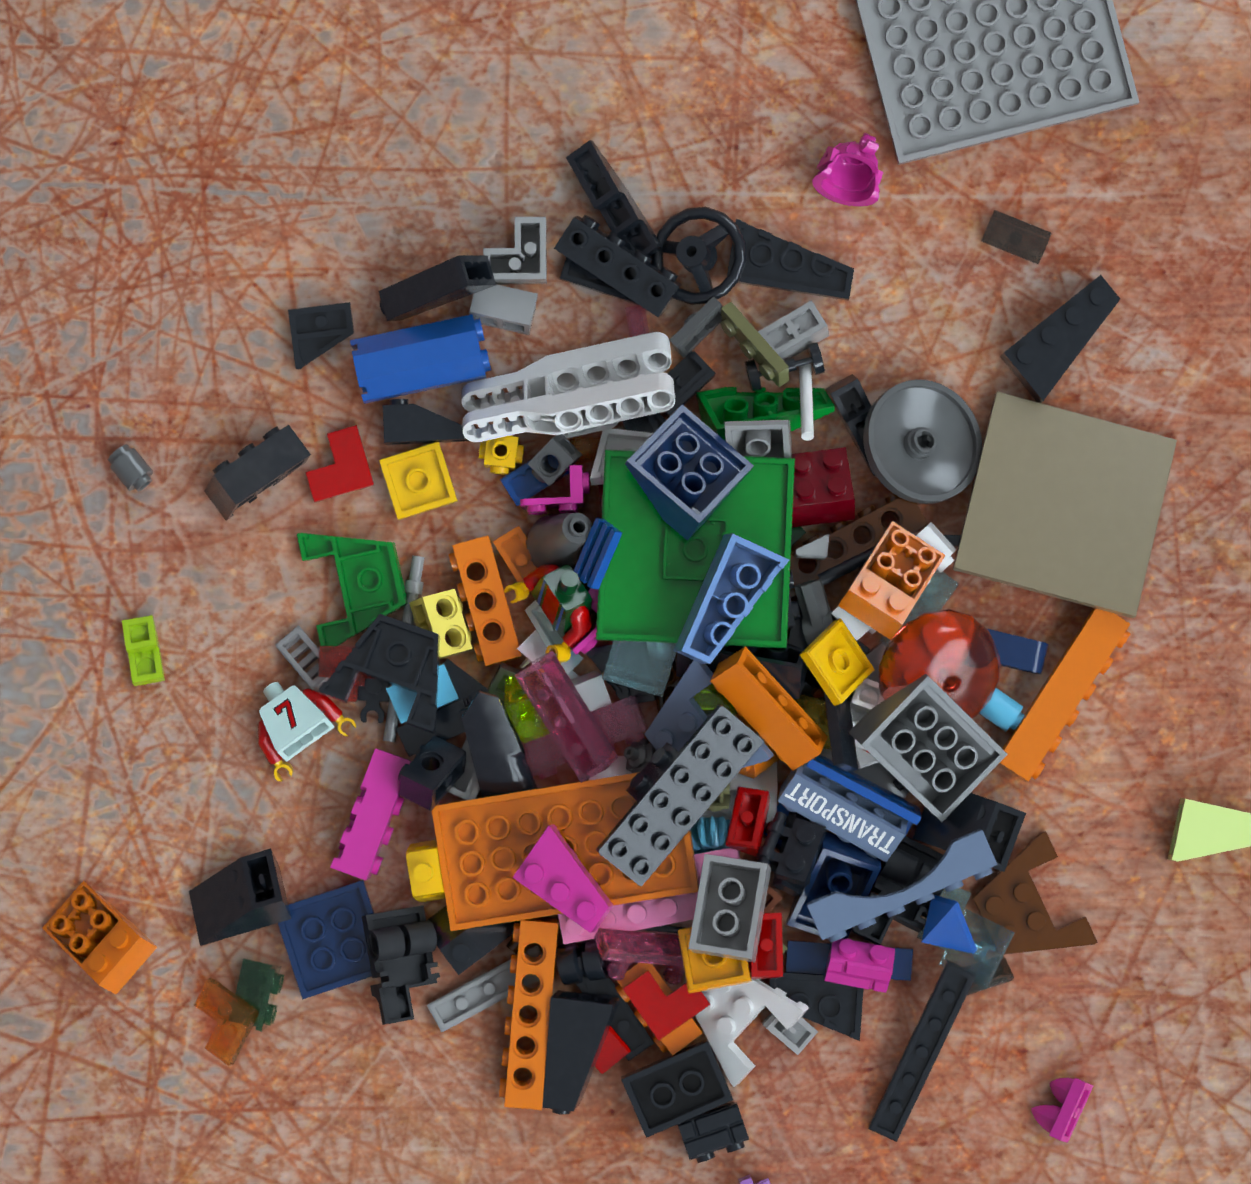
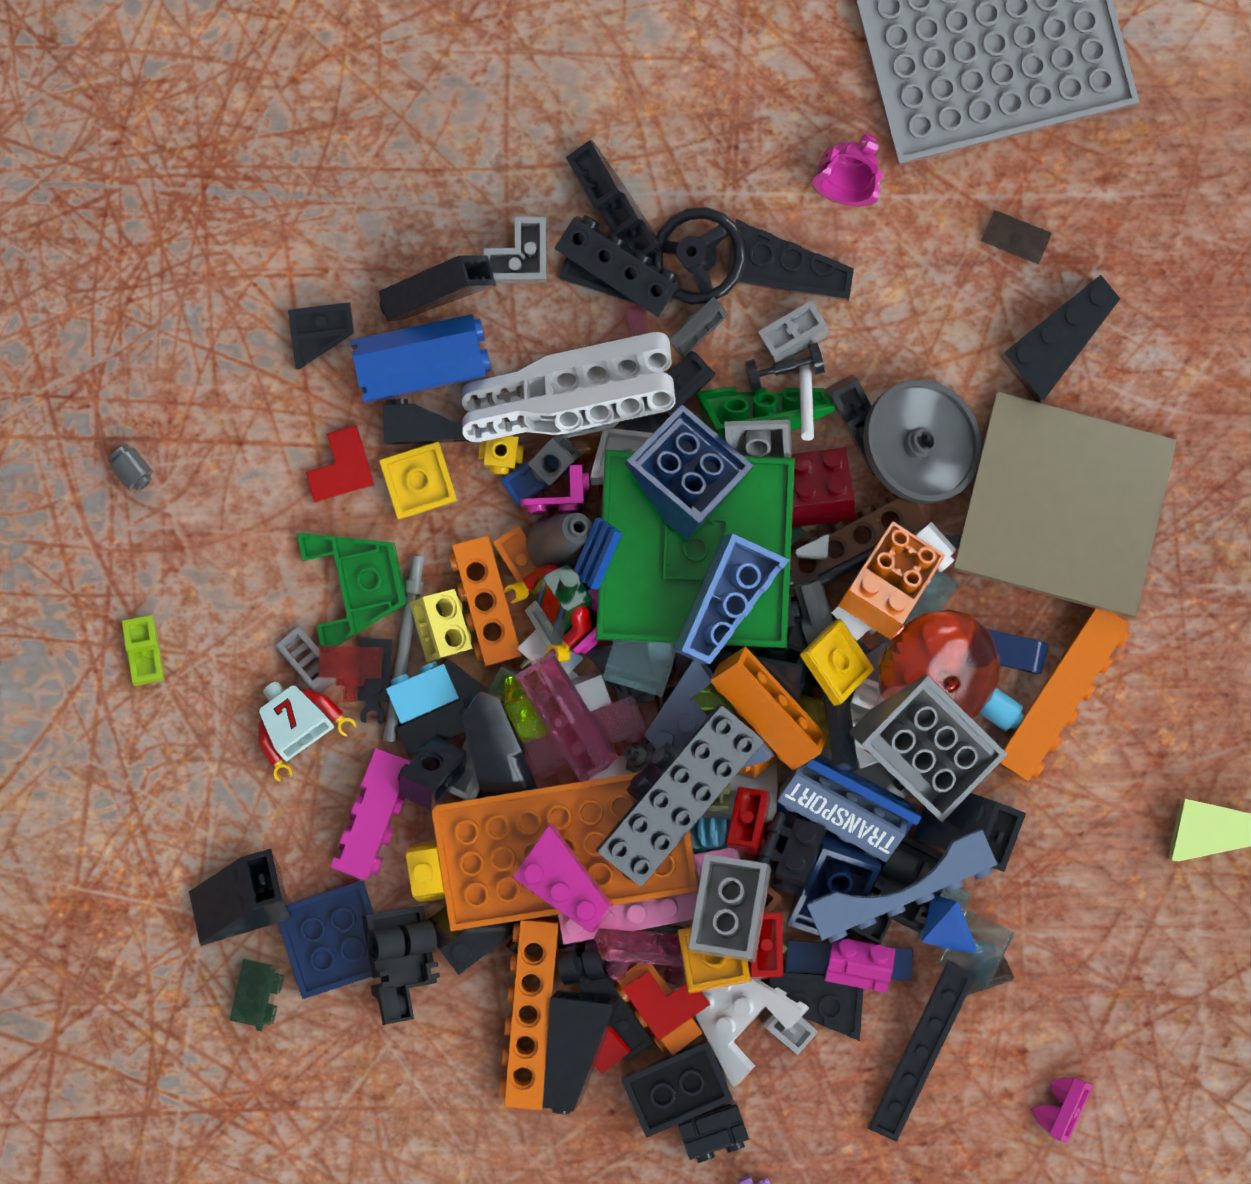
(99, 938): orange slope -> none
(233, 1020): clear orange tile -> none
(256, 470): black wedge -> none
(398, 656): black wing -> none
(477, 994): light grey tile -> none
(505, 308): light grey hinge -> none
(754, 345): olive plate -> none
(1016, 905): reddish brown wing -> none

